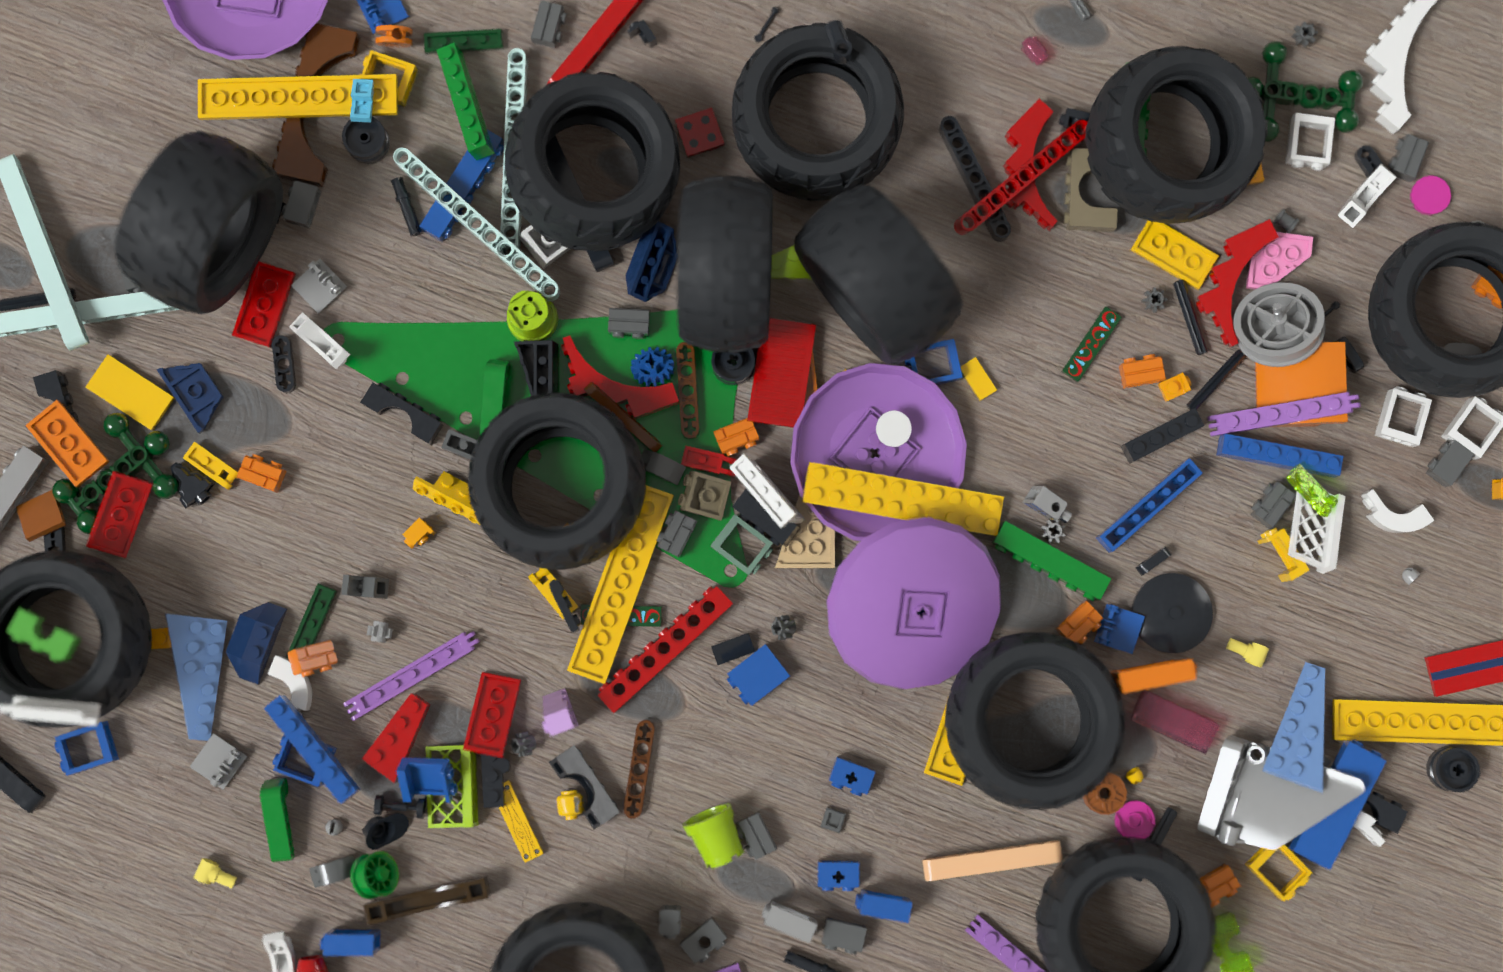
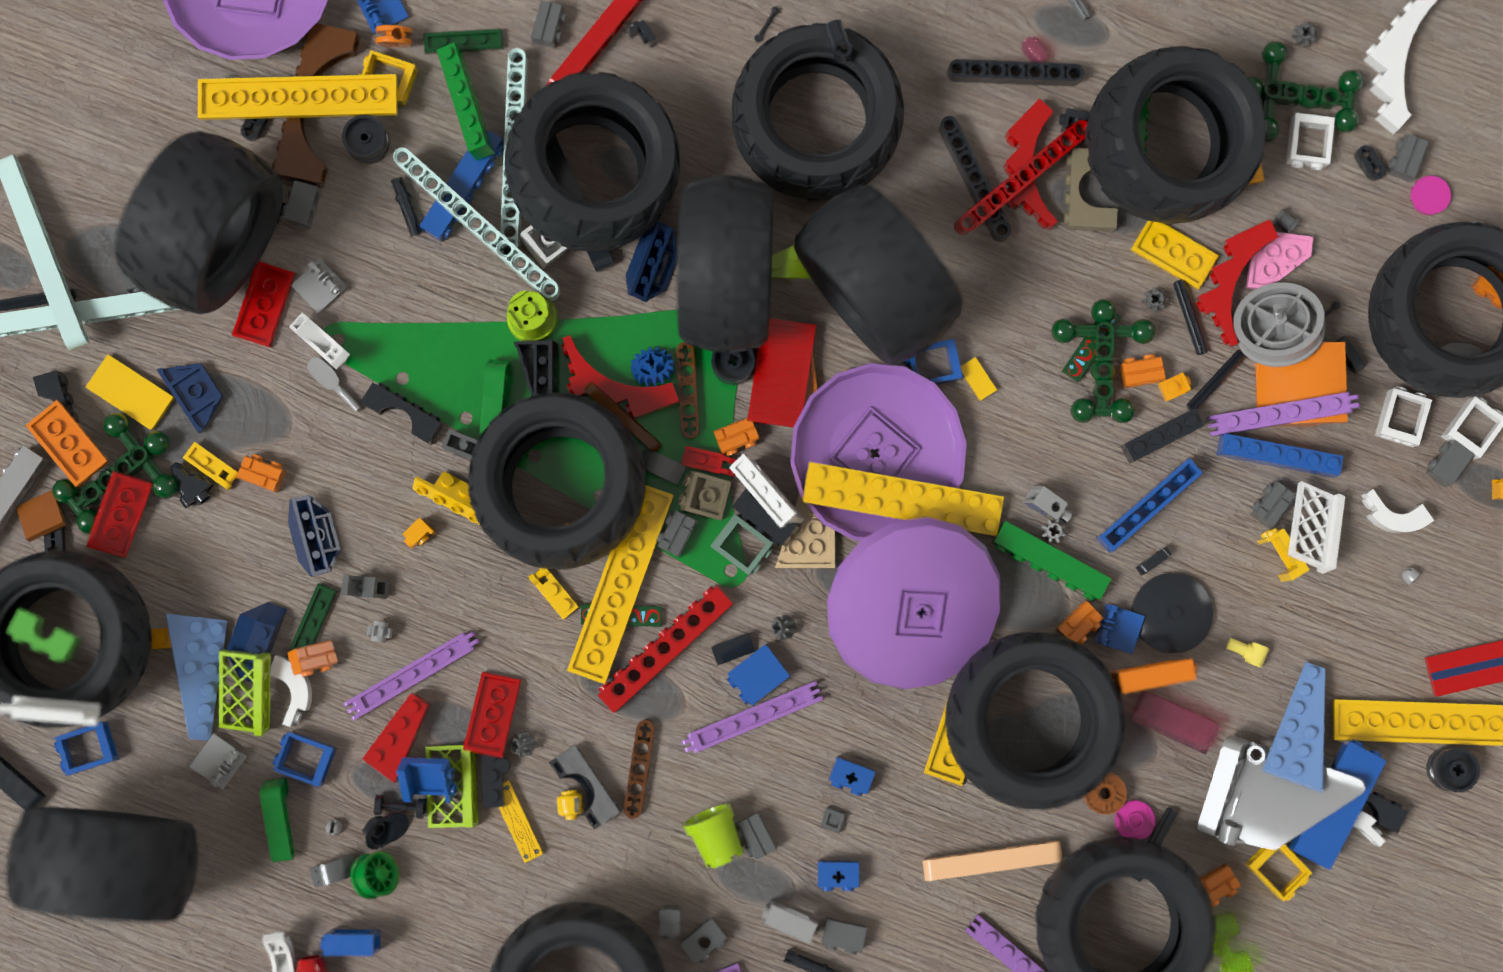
(101, 865): none -> black tyre
(210, 872): light yellow pin -> none
(259, 126): none -> black beam
(260, 690): none -> lime fence
(280, 378): black beam -> none
(312, 748): blue brick -> none
(313, 535): none -> dark blue wedge
(328, 378): none -> light grey piece
(362, 100): medium azure slope -> none
(427, 899): dark brown arch -> none
(558, 713): lavender wedge -> none
(564, 605): black hinge -> none
(628, 322): dark grey brick -> none
(699, 132): red tile -> none
(752, 718): none -> medium lavender hinge
(883, 905): blue window -> none
(893, 428): white sticker -> none
(1023, 68): none -> black beam
(1103, 312): none -> dark green piece
(1134, 775): yellow hinge -> none
(1311, 490): clear neon green plate -> none
(1365, 195): white arch -> none

